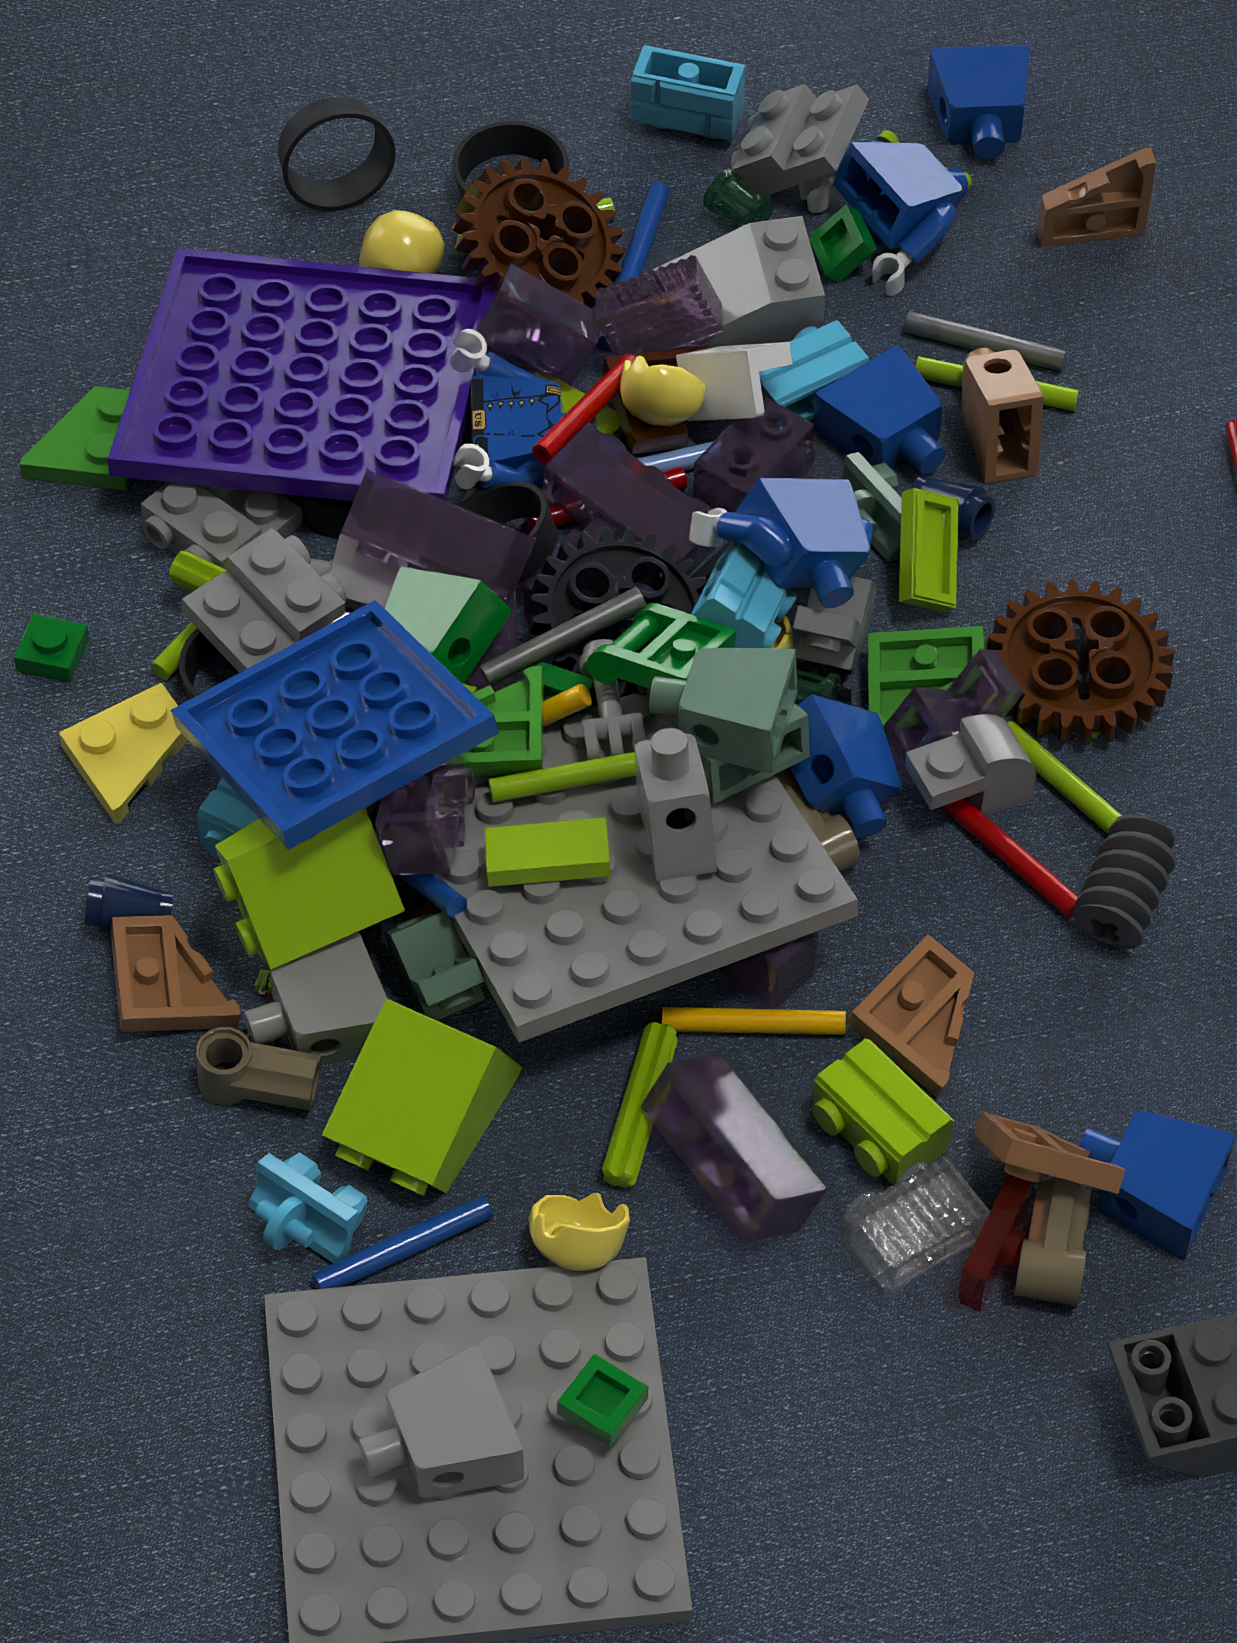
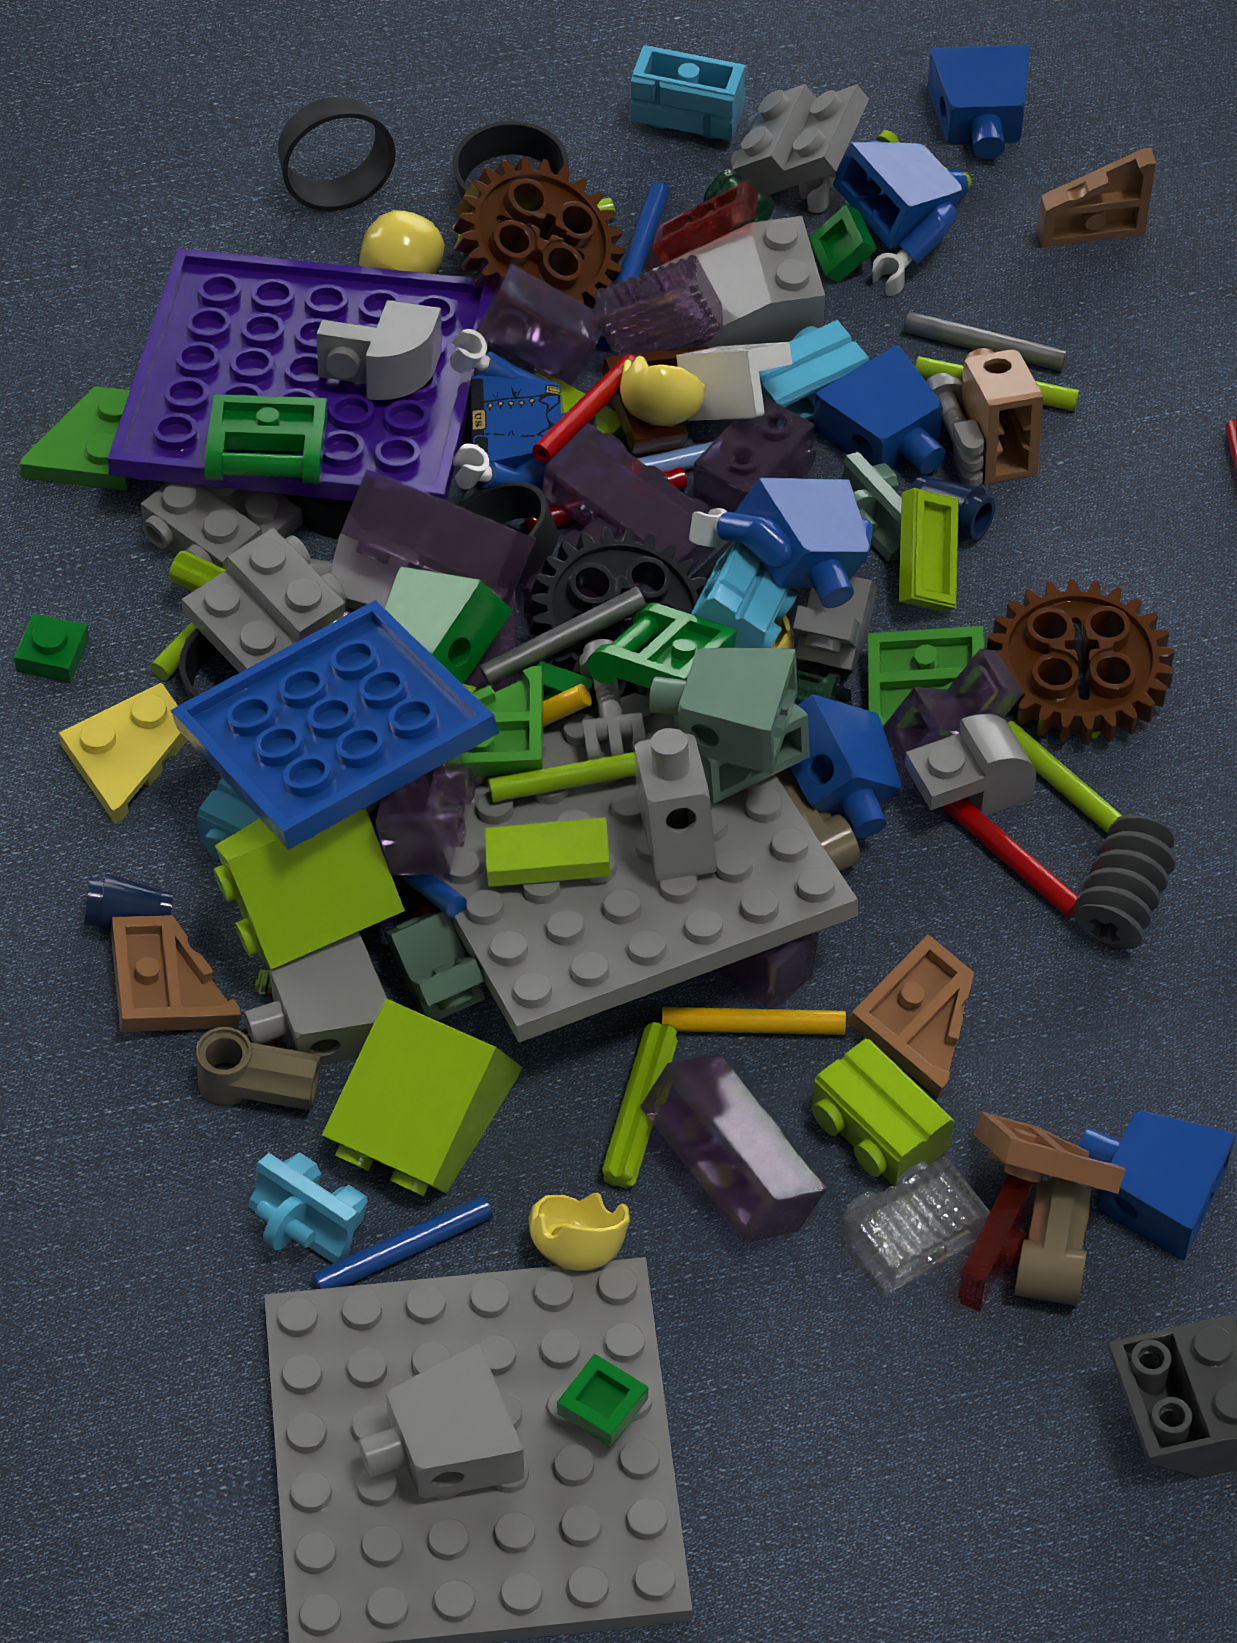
(266, 425): none -> green plate
(389, 358): none -> light grey brick
(705, 221): none -> clear red plate
(964, 434): none -> light grey hinge

